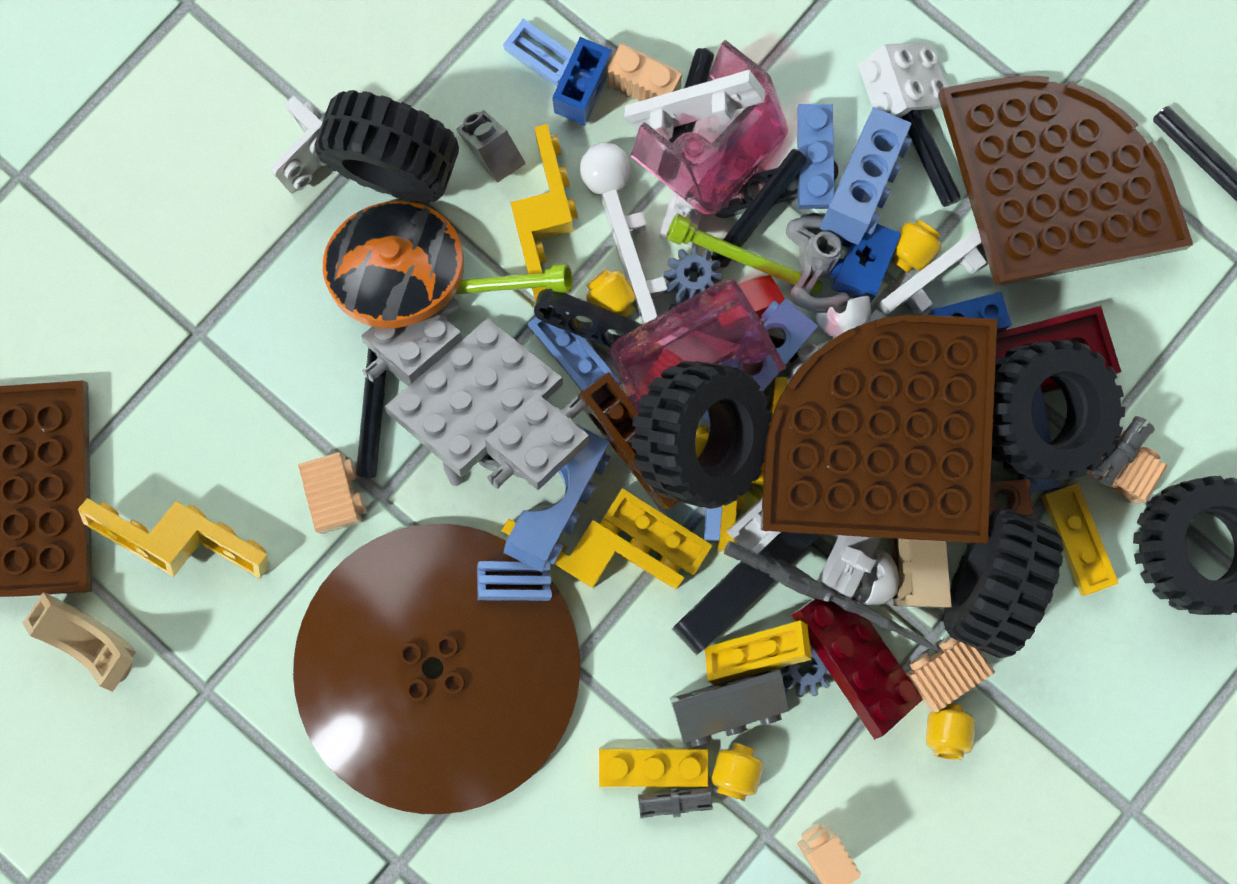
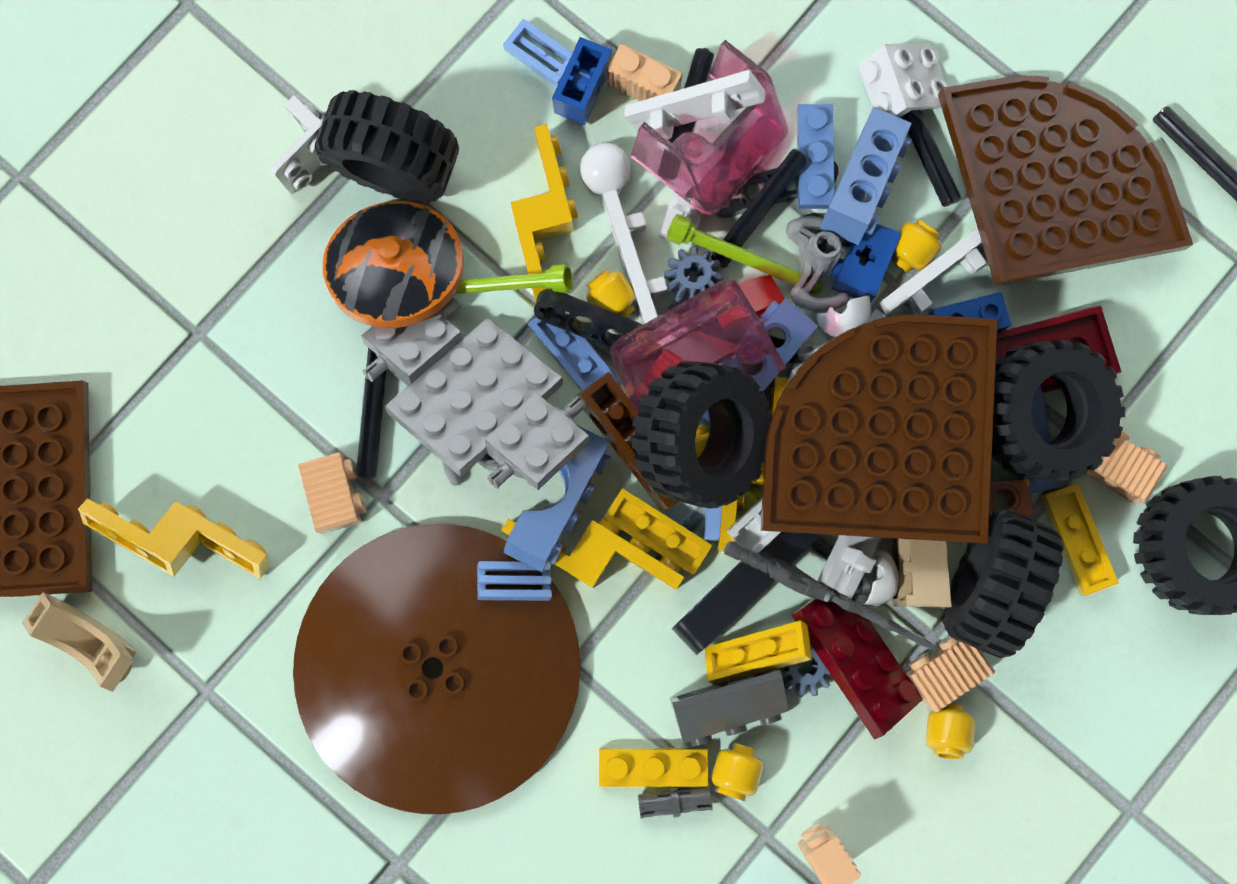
(491, 145): flat silver slope -> none
(1125, 450): dark grey pin -> none

